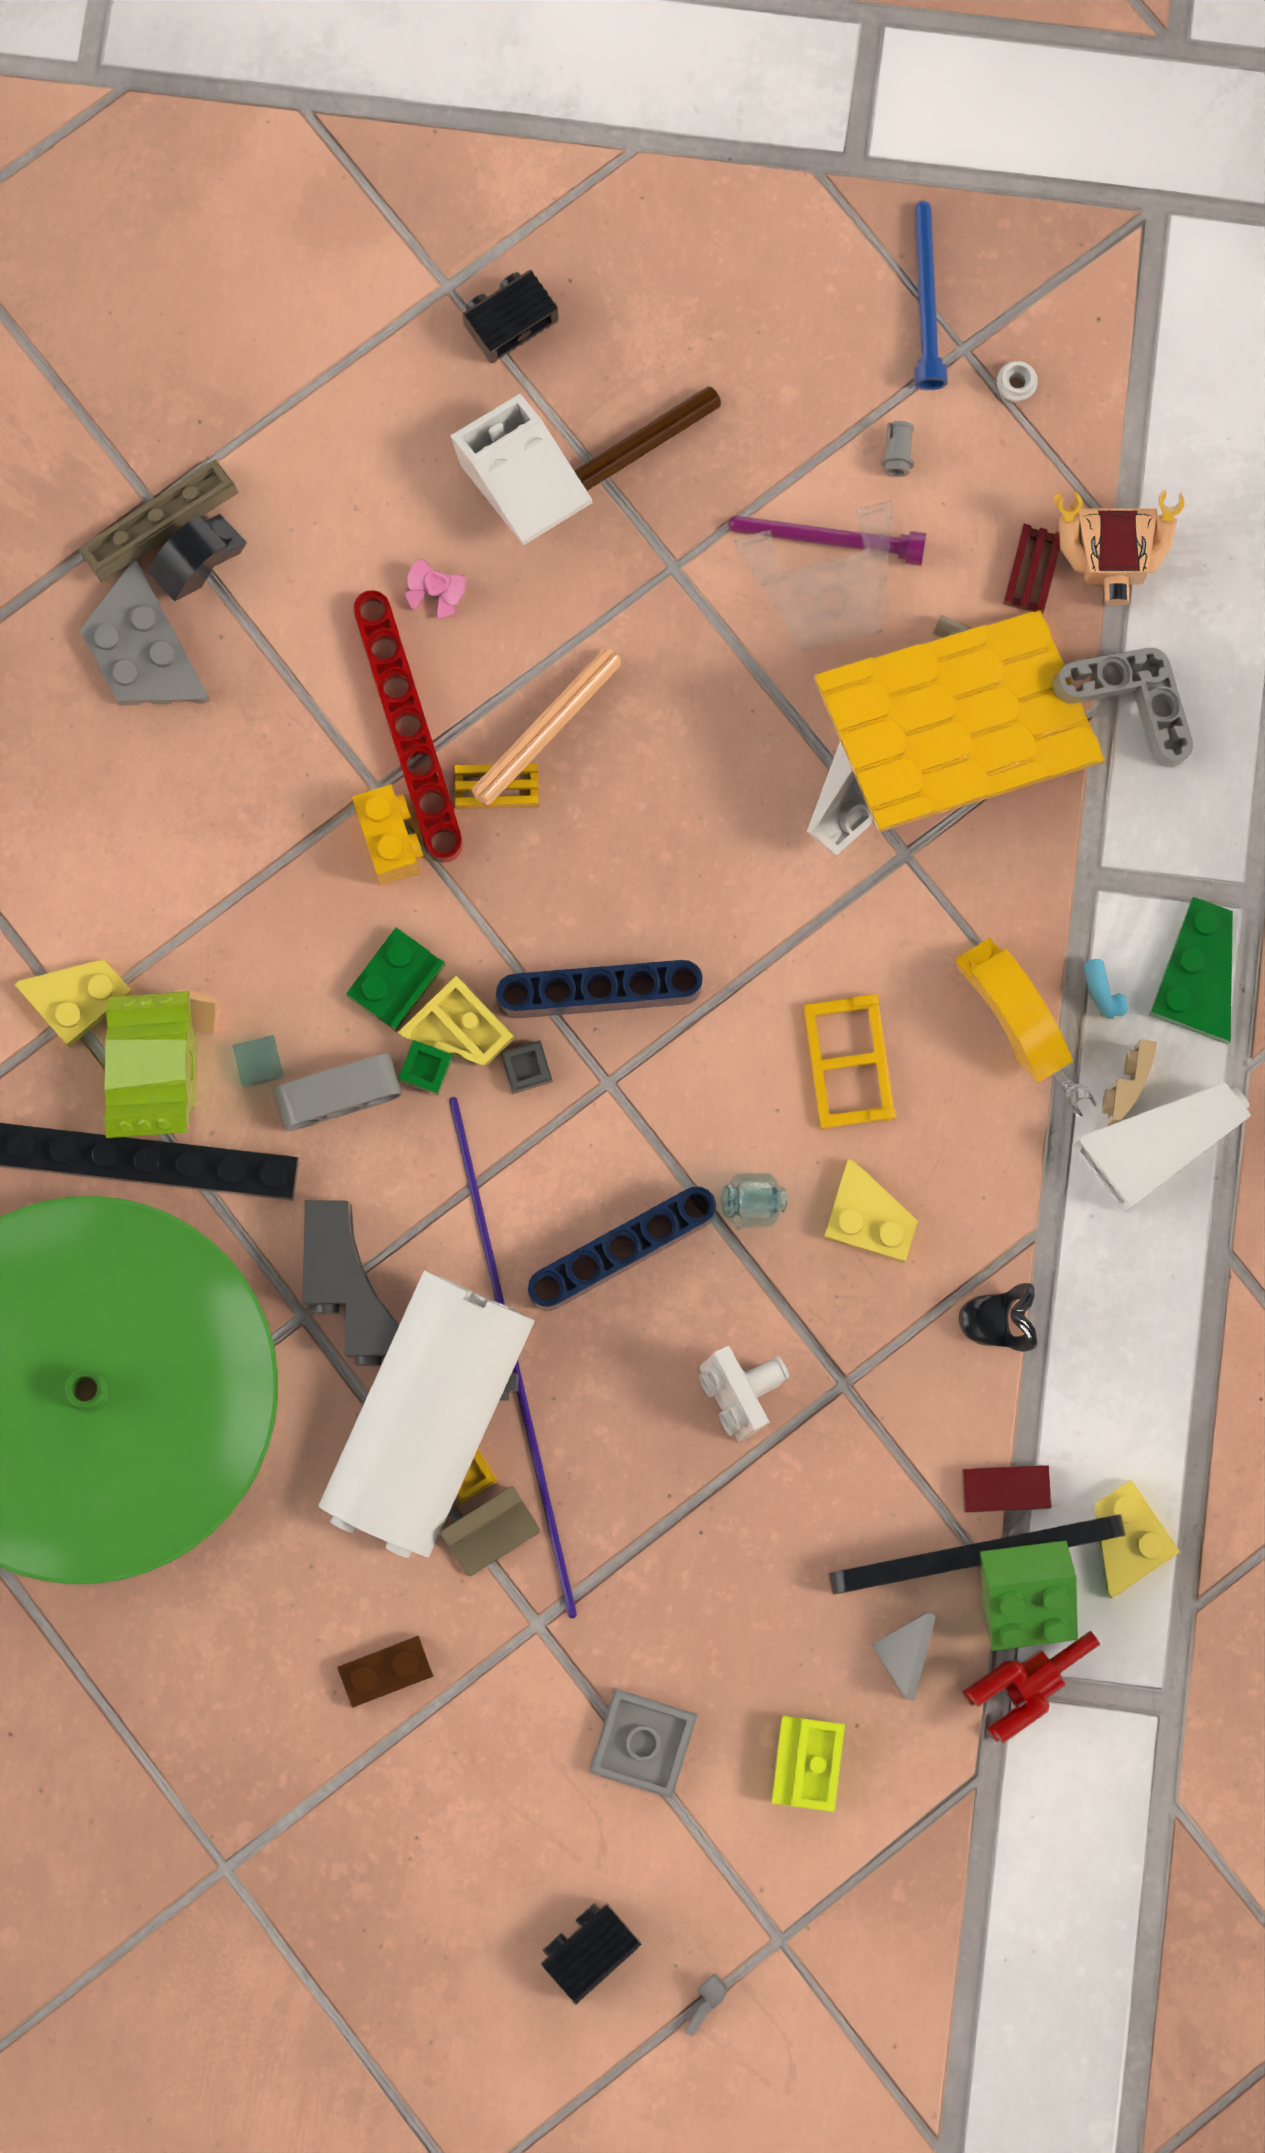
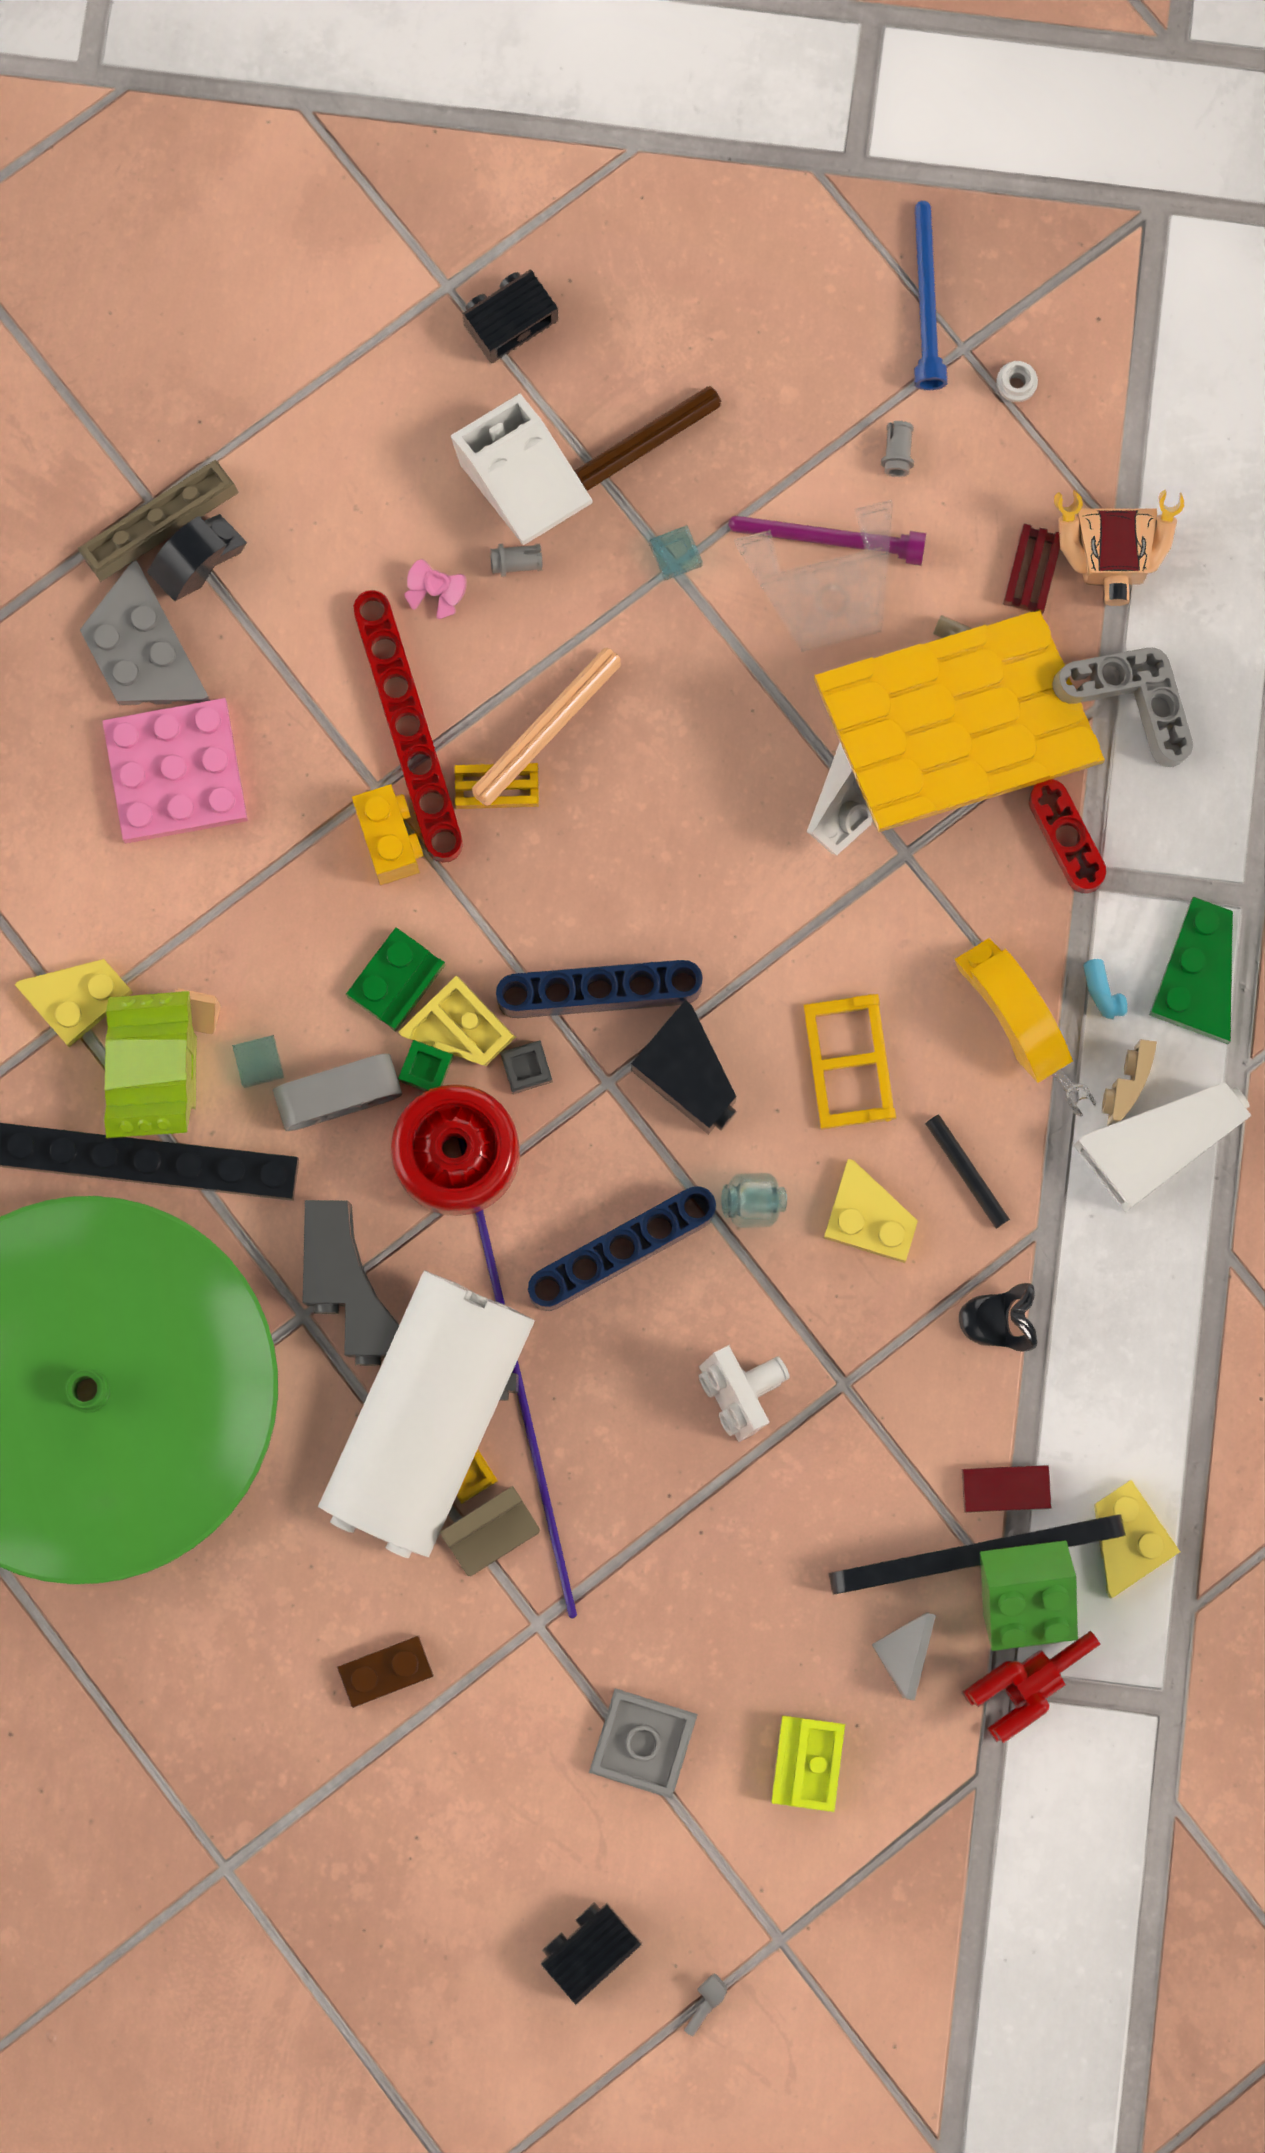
(175, 770): none -> bright pink plate
(461, 1183): none -> red wheel
(516, 559): none -> light grey pin
(675, 552): none -> clear light blue tile
(687, 1071): none -> black slope
(967, 1171): none -> black bar
(1090, 859): none -> red beam

